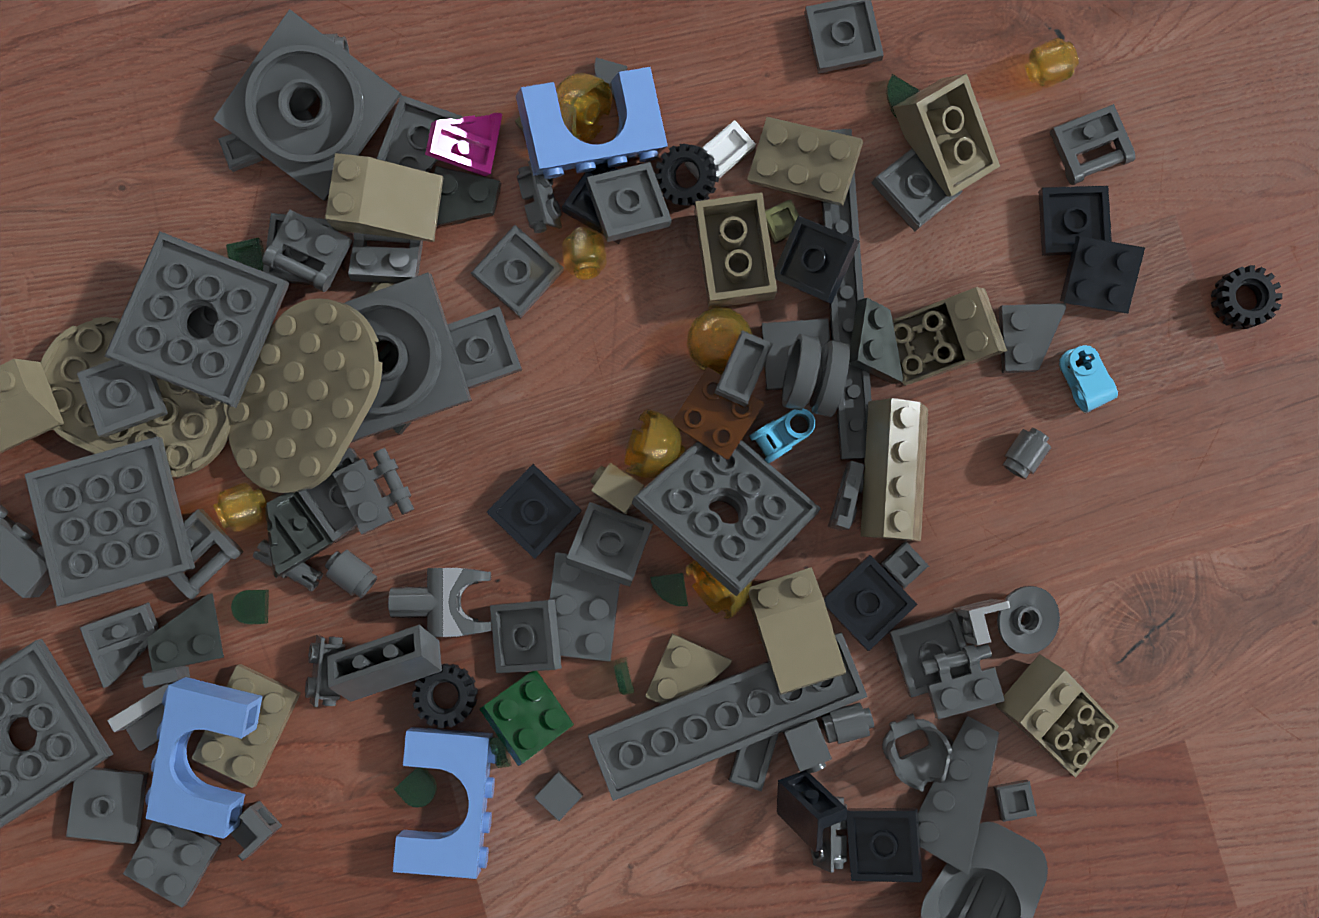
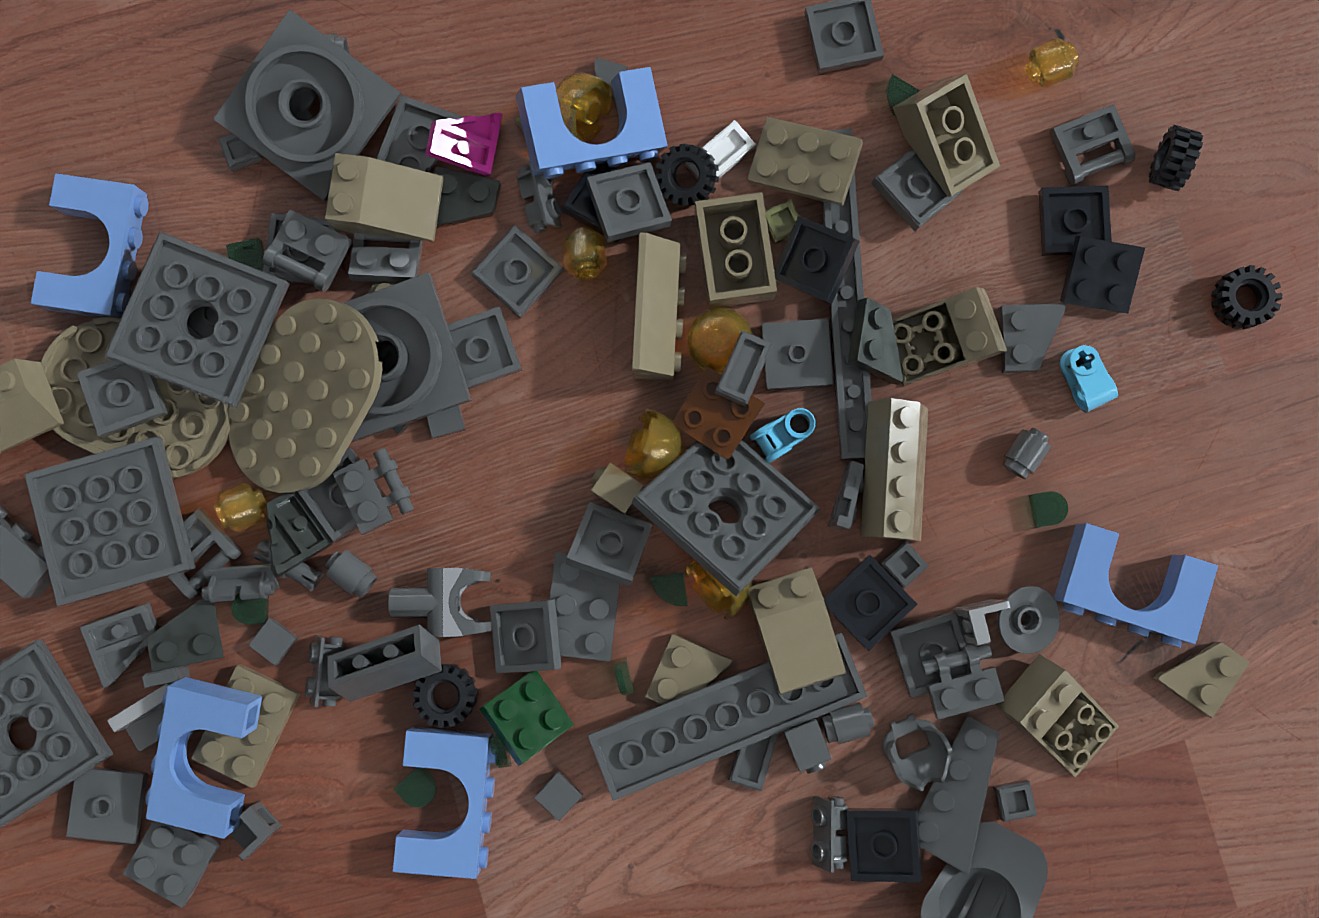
(107, 287): none -> medium blue arch
(250, 581): none -> dark grey hinge
(273, 641): none -> dark grey tile
(446, 422): none -> dark grey tile
(534, 511): black plate -> none
(657, 308): none -> dark tan slope
(808, 807): black panel -> none
(815, 375): dark grey wheel -> none
(1048, 508): none -> clear green tile
(1173, 615): none -> medium blue arch
(1175, 157): none -> black tyre
(1205, 677): none -> dark tan wing

